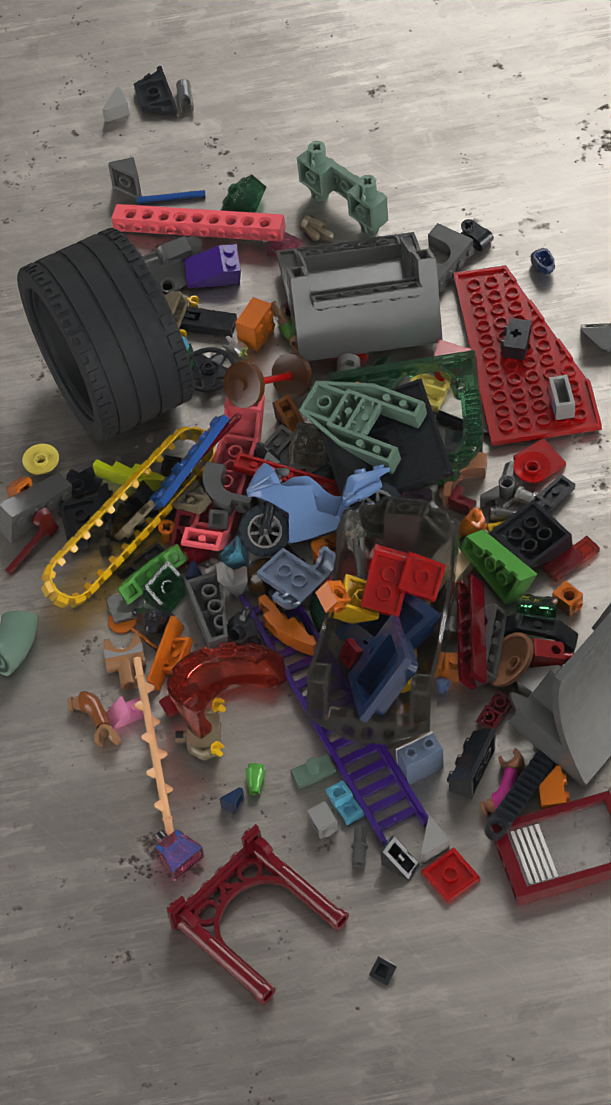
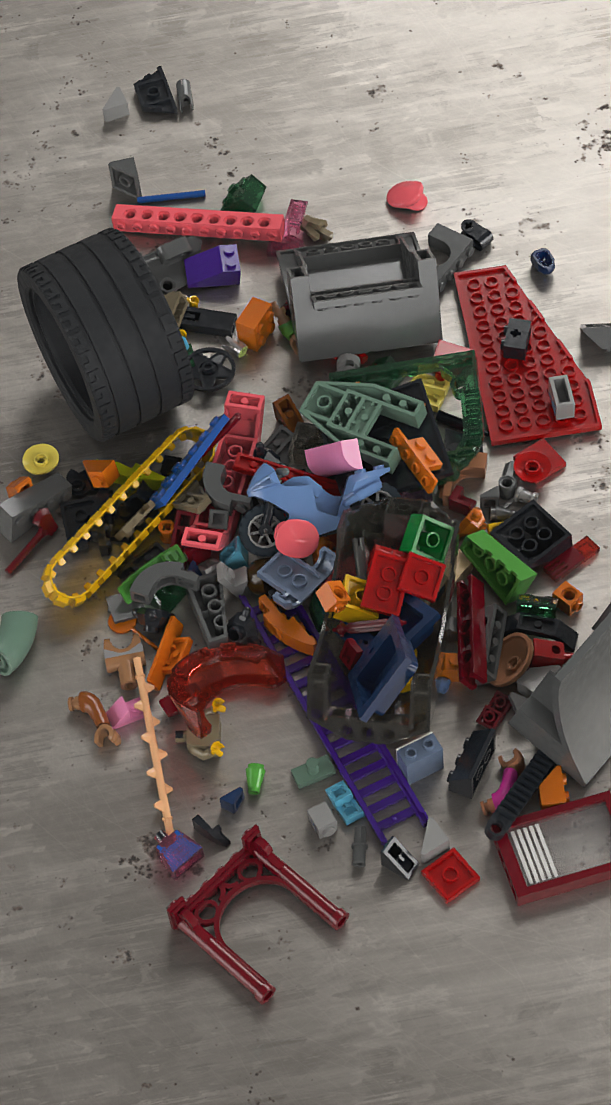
(101, 472): none -> orange slope
(162, 575): none -> dark grey arch
(214, 835): none -> black slope
(246, 385): reddish brown piece -> none
(295, 215): none -> clear pink hinge
(296, 538): none -> coral piece
(324, 175): sand green piece -> none
(334, 458): none -> bright pink brick
(362, 626): none -> dark red wheel
(383, 969): black slope -> none
(407, 195): none -> coral piece
(418, 457): none -> orange bracket
(427, 537): none -> green slope
(555, 492): black hinge -> none

